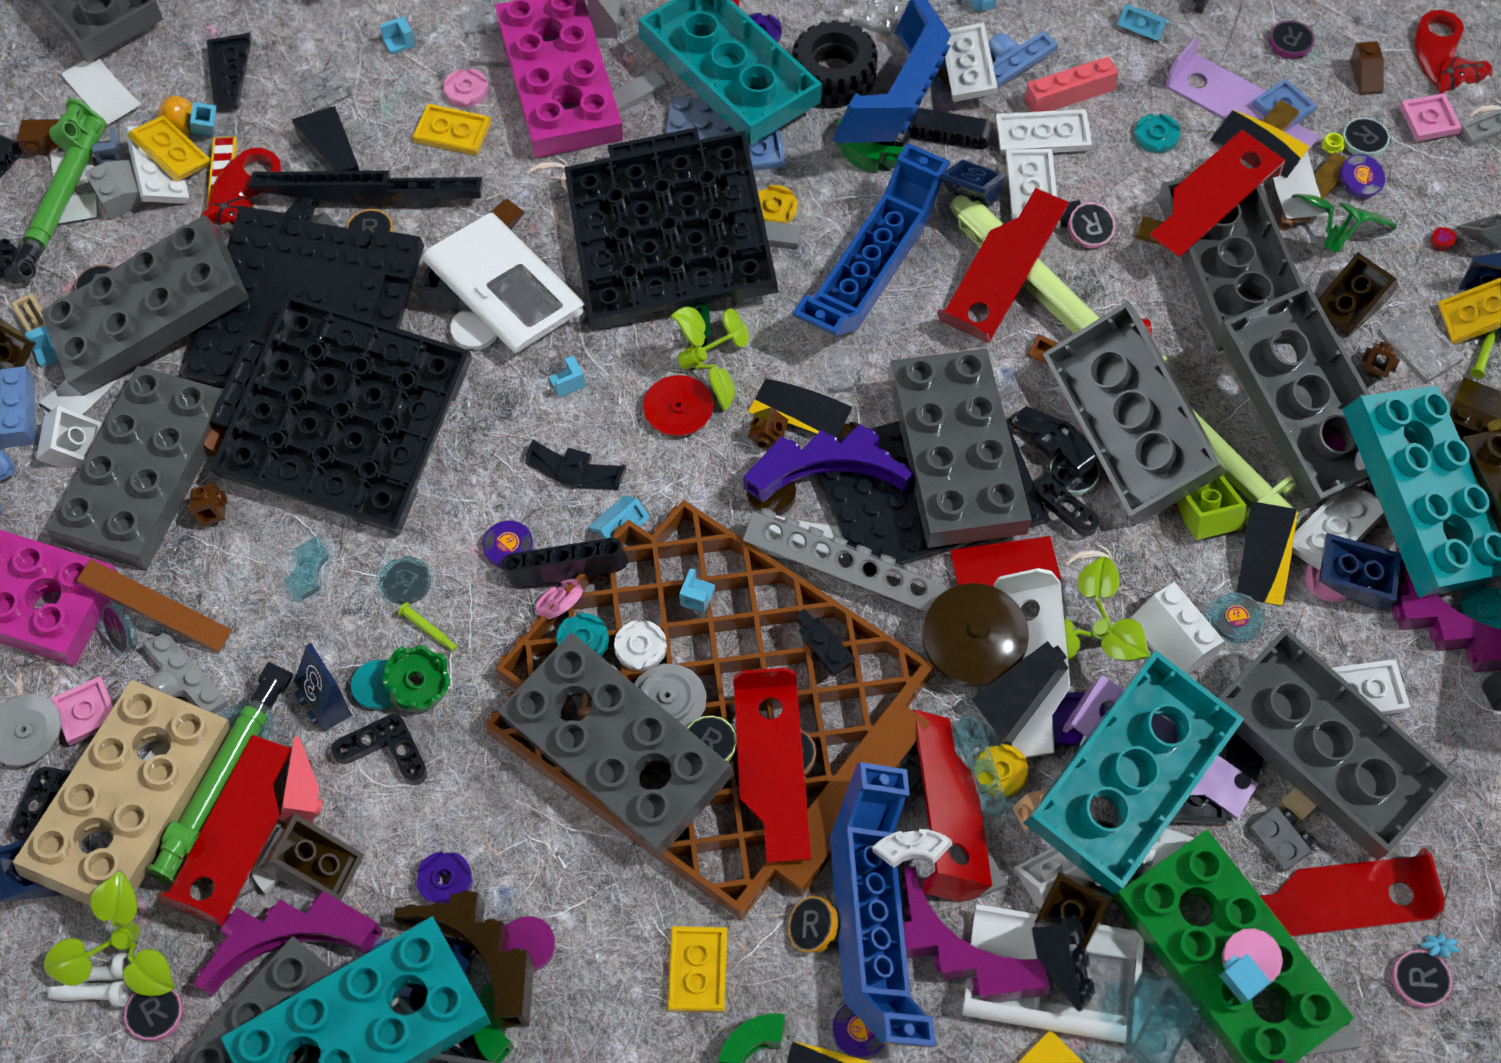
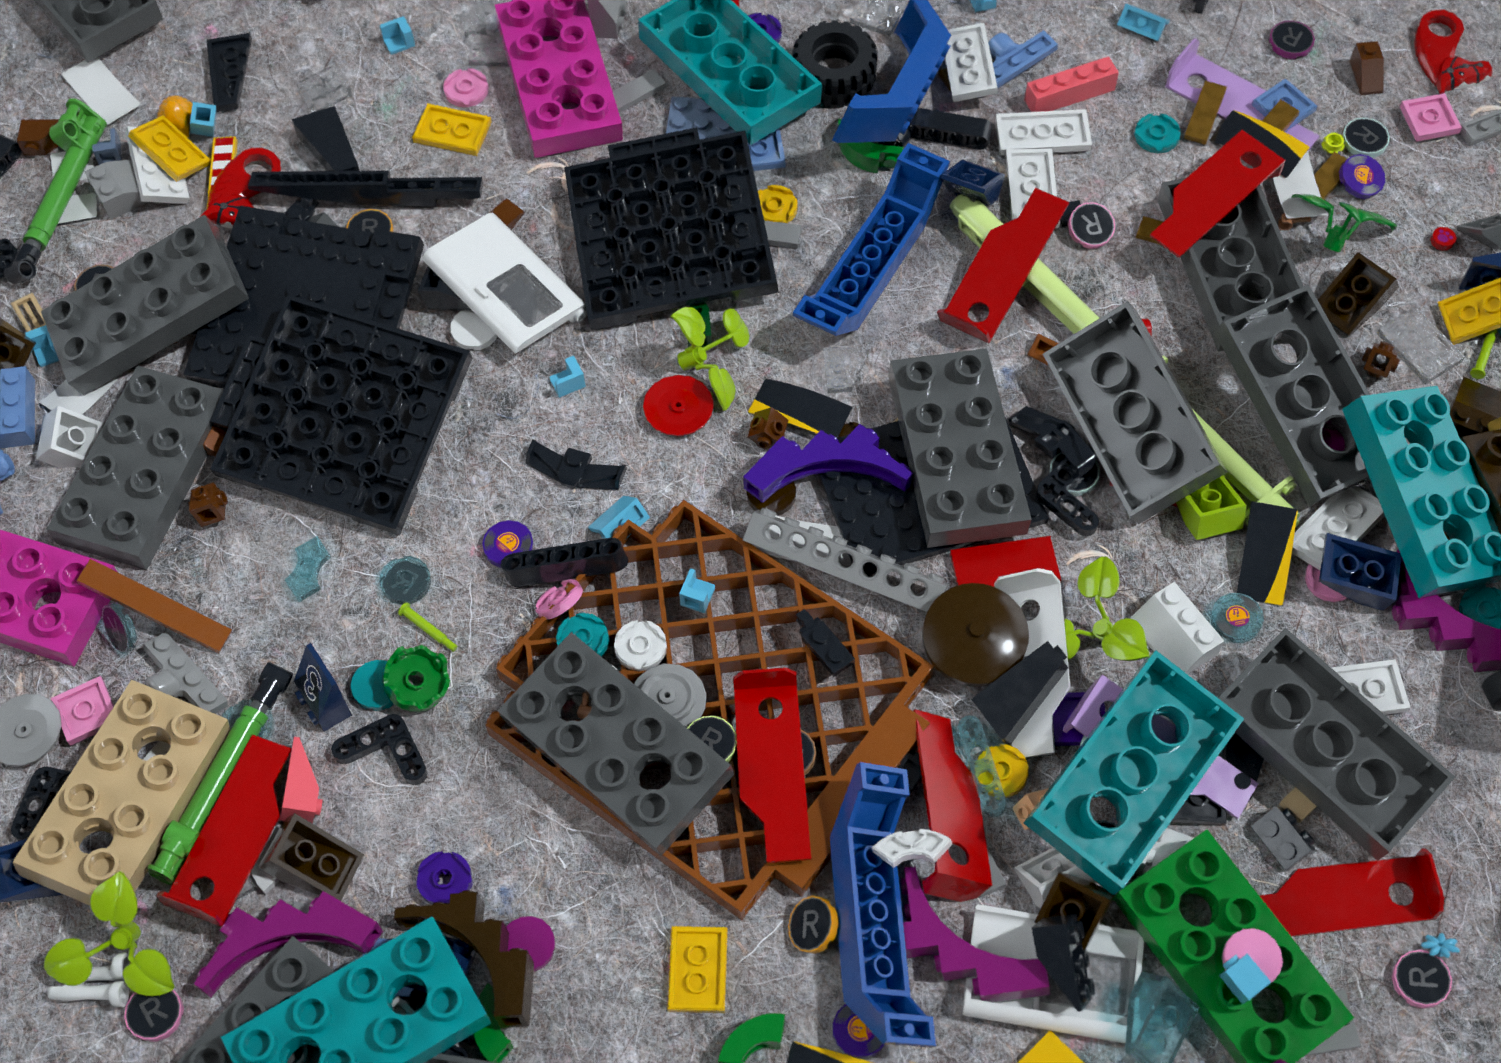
(1205, 112): none -> pearl gold tile

